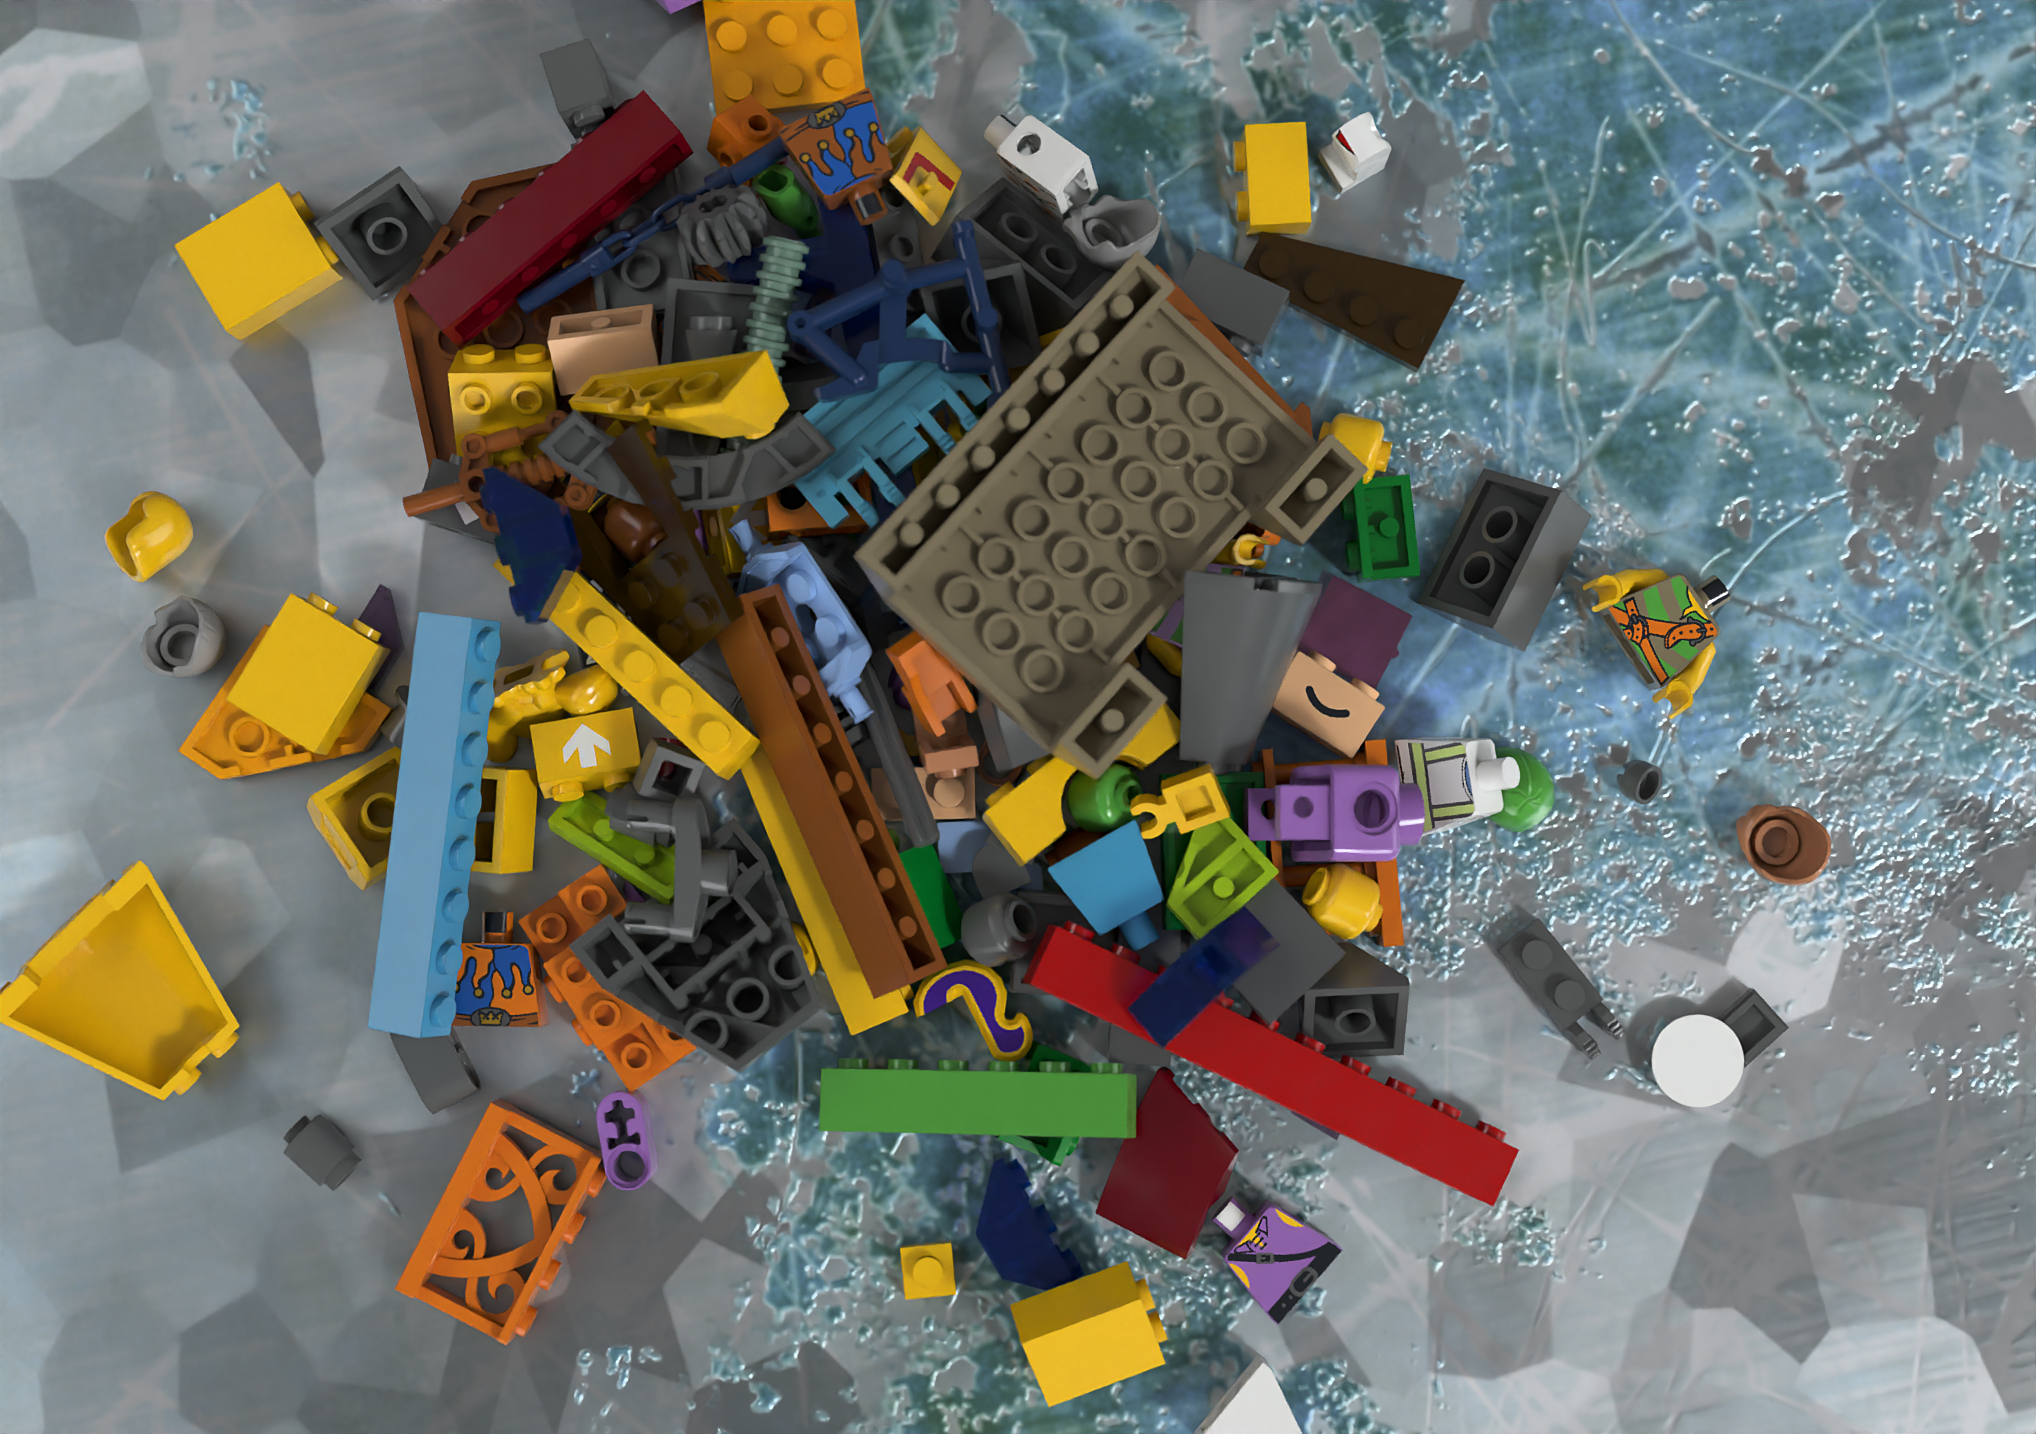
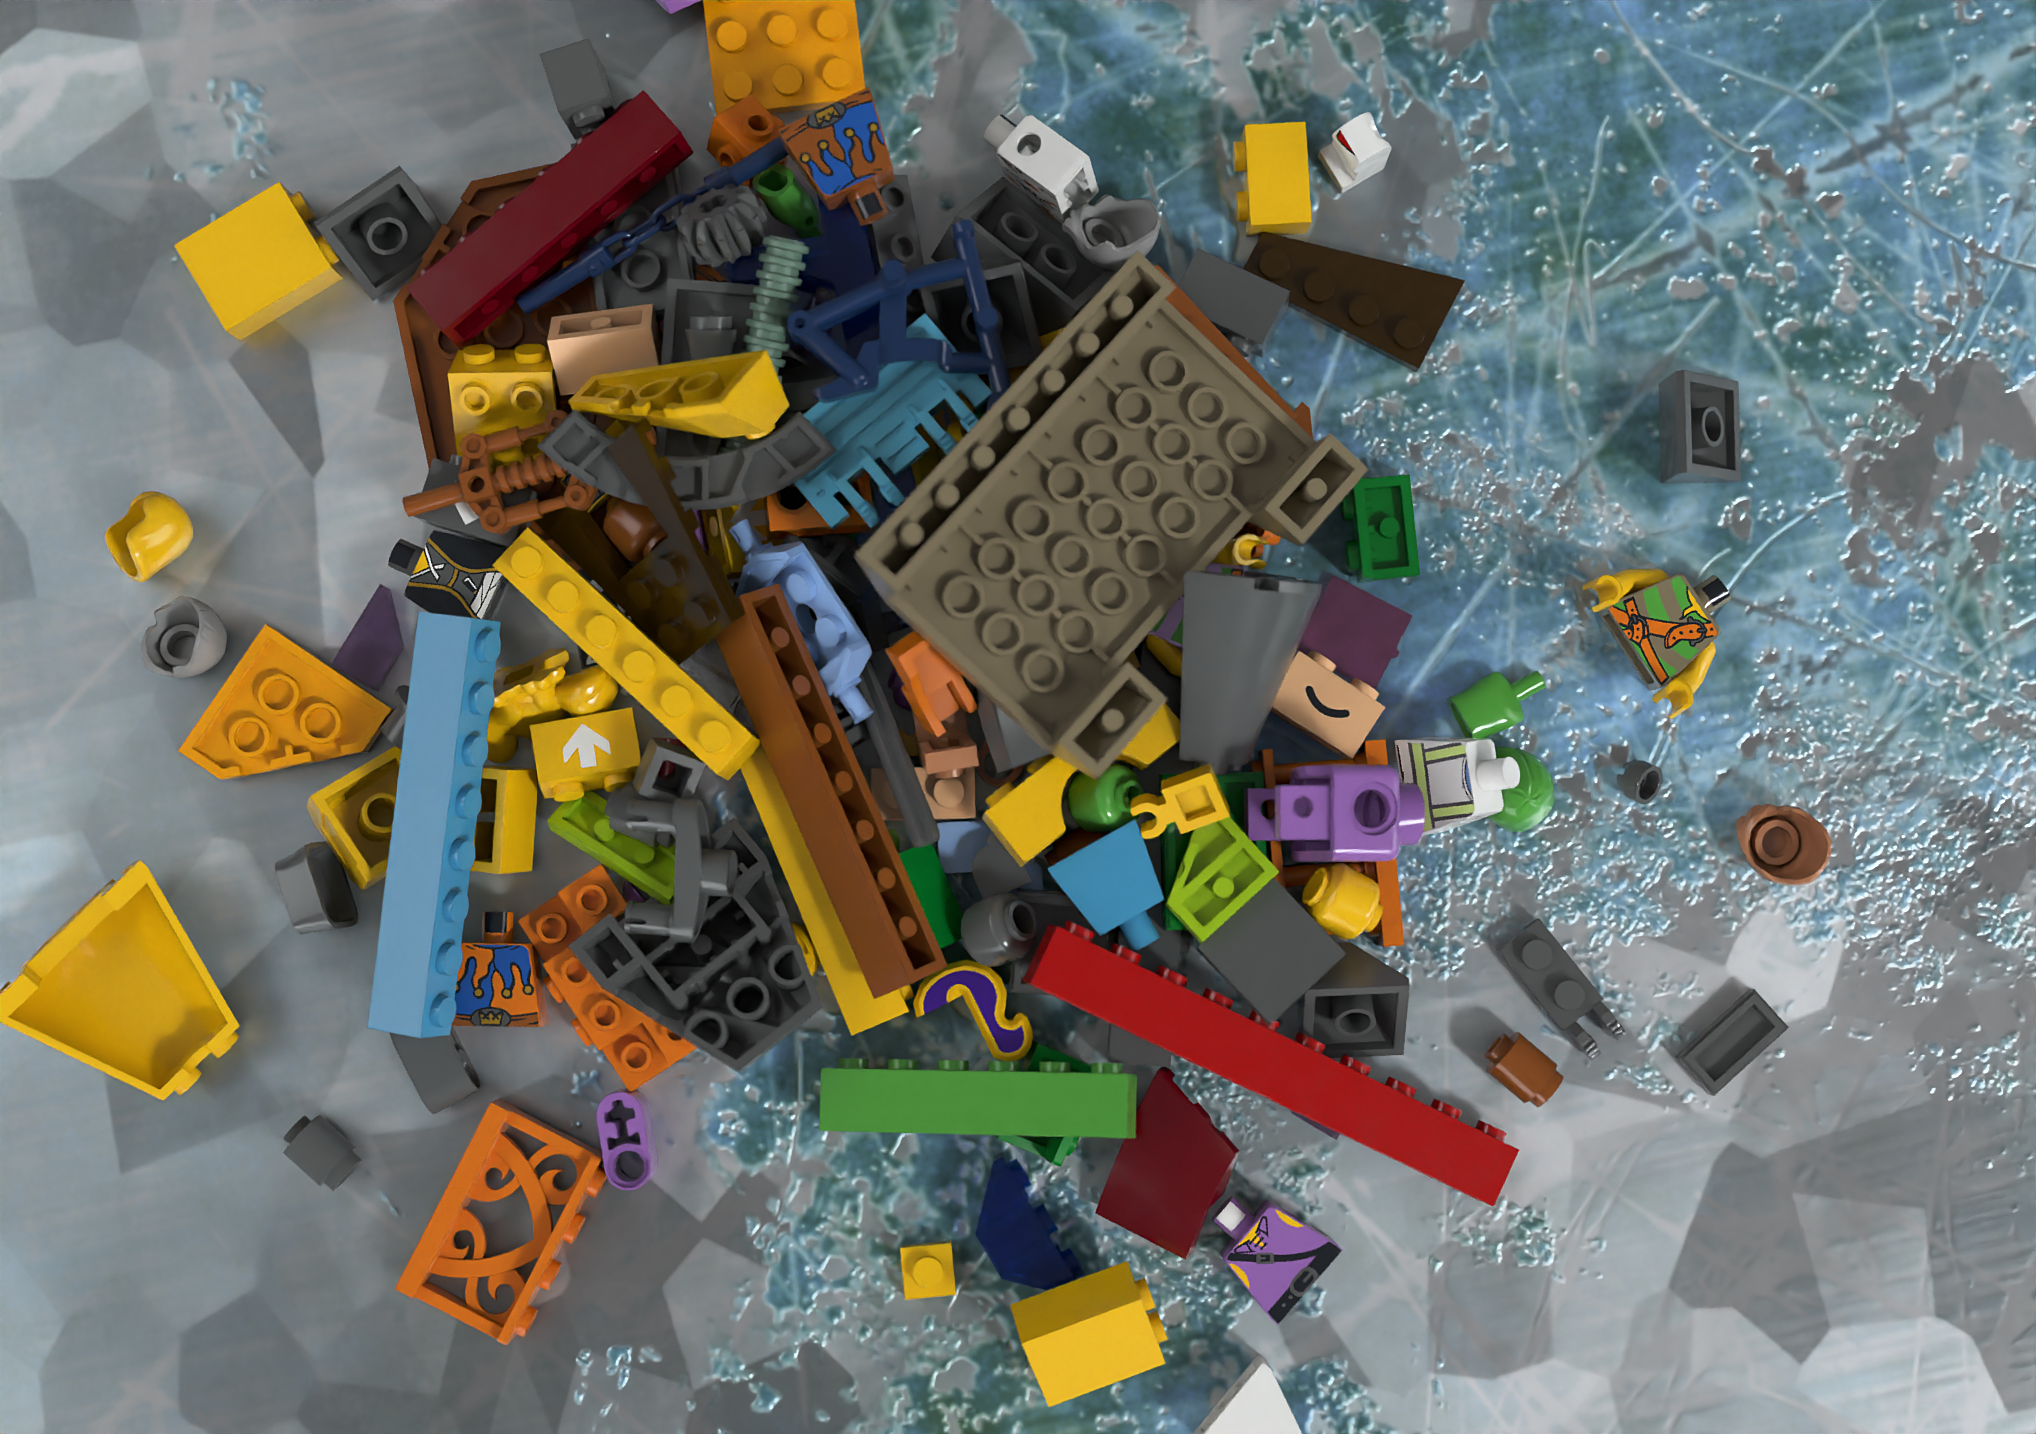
(309, 672): yellow brick -> none
(316, 889): none -> dark grey piece
(452, 575): none -> torso
(534, 541): clear blue slope -> none
(922, 172): yellow door -> none
(1202, 976): clear blue slope -> none
(1363, 439): yellow head -> none
(1493, 703): none -> bright green piece
(1505, 558): dark grey slope -> none
(1523, 1069): none -> dark orange brick
(1697, 1060): white sticker -> none
(1699, 429): none -> dark grey slope

